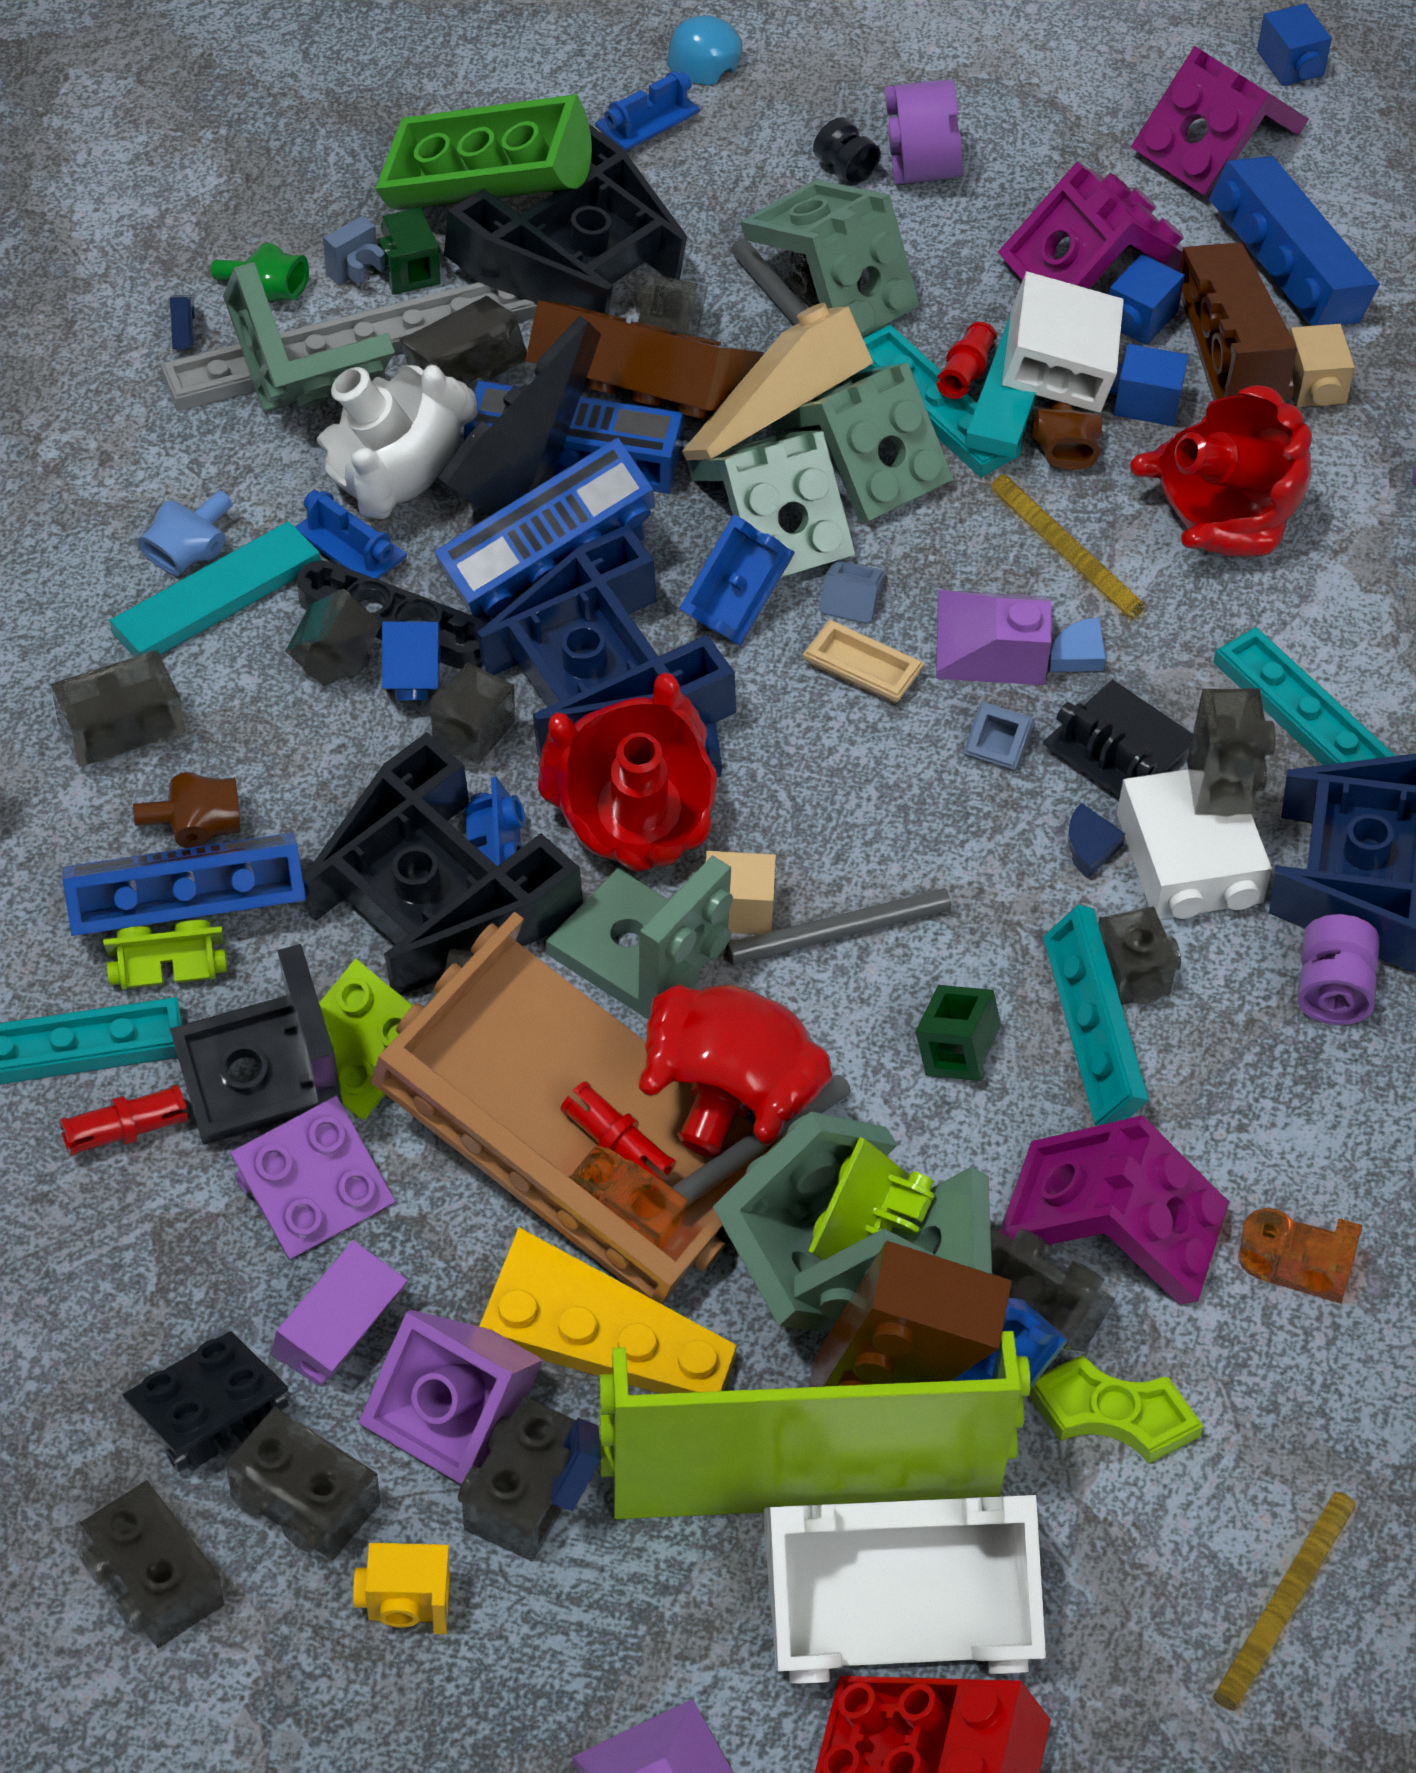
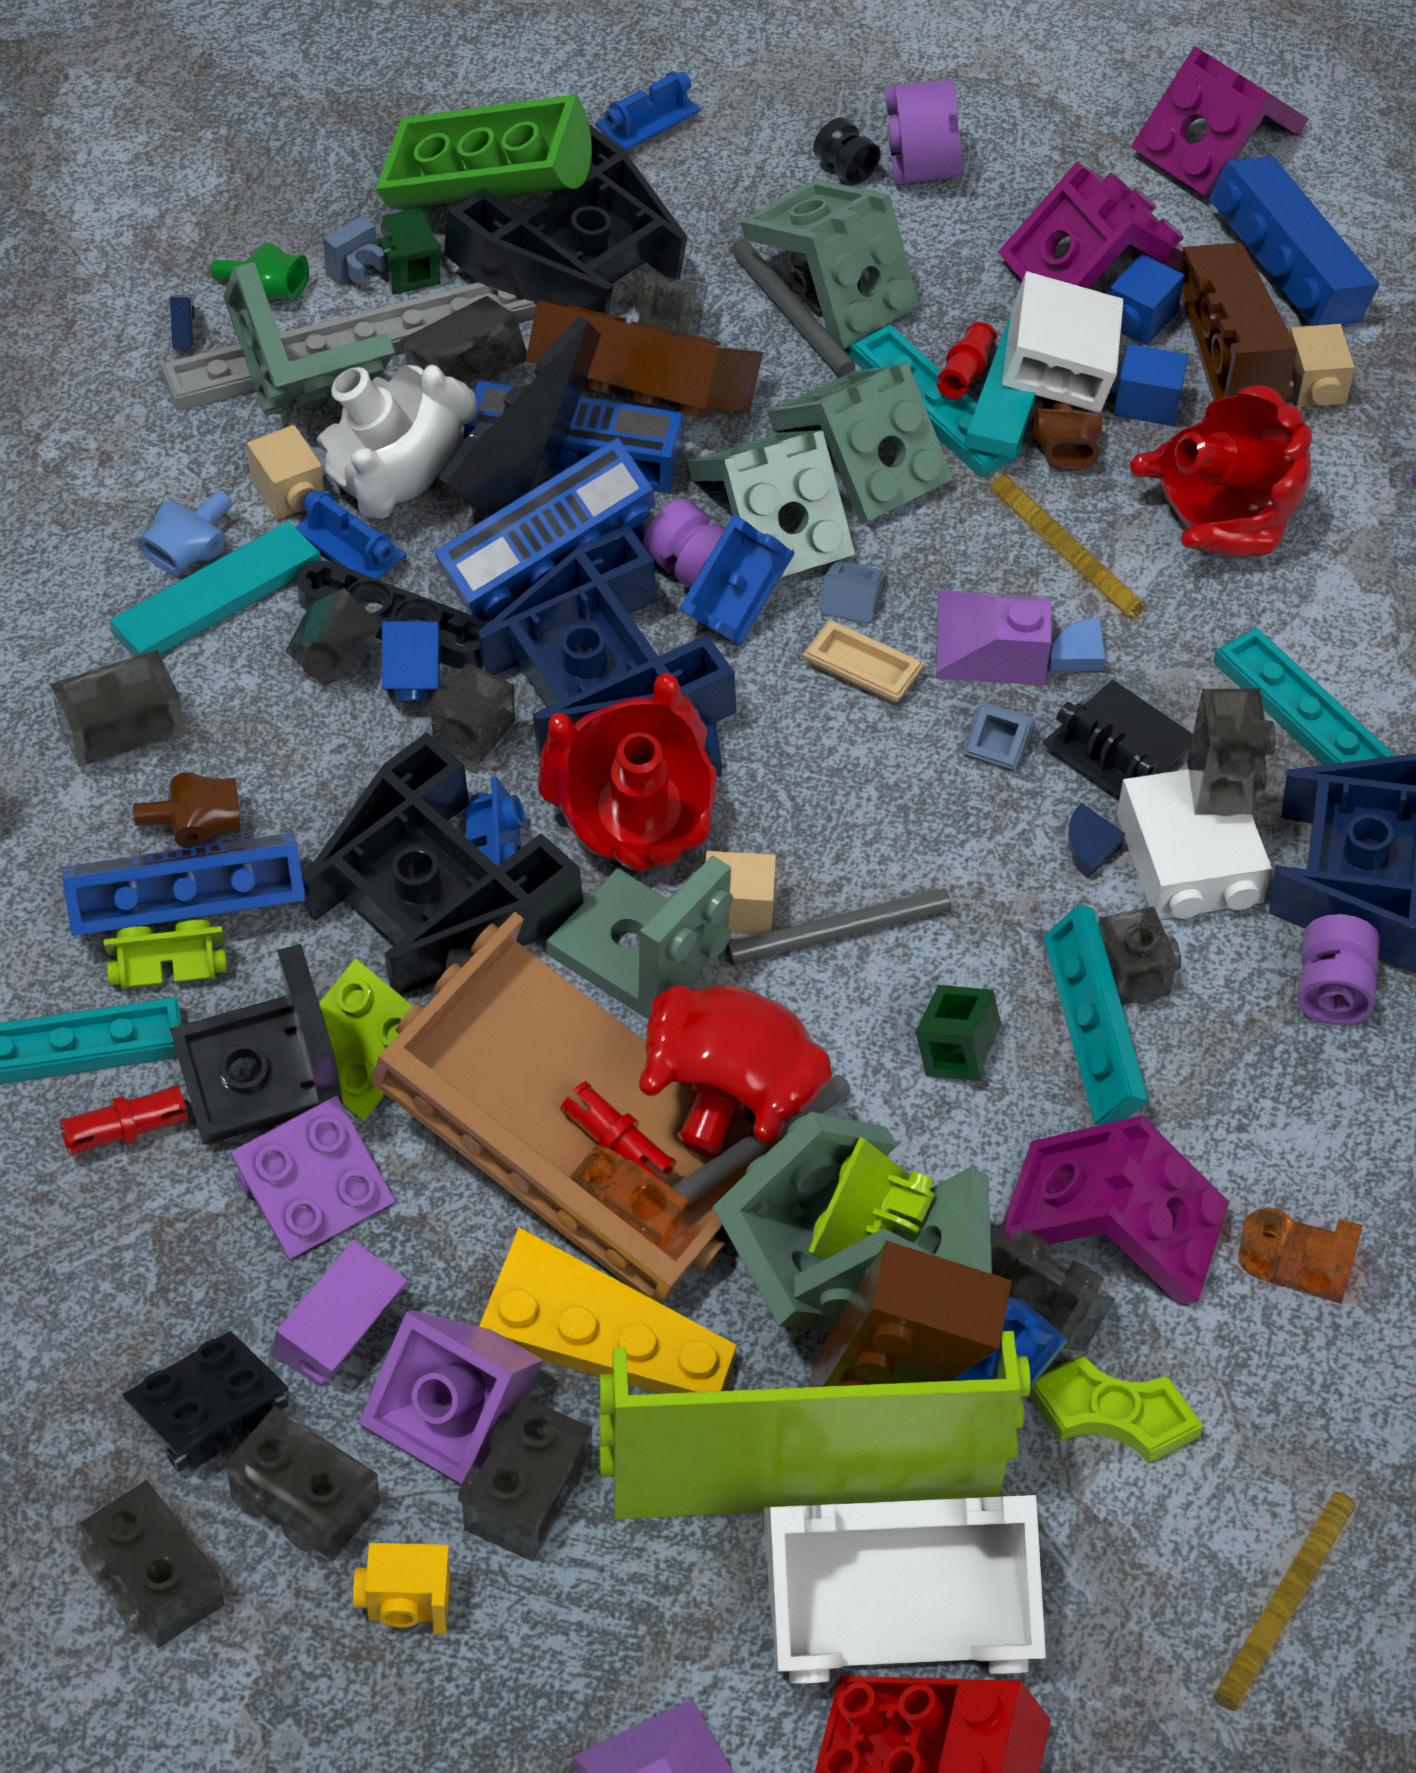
(284, 470): none -> tan brick
(584, 1458): dark blue tile -> none
(682, 540): none -> medium lavender wheel
(704, 49): dark azure hair -> none
(791, 372): tan wedge -> none
(1294, 44): blue brick -> none

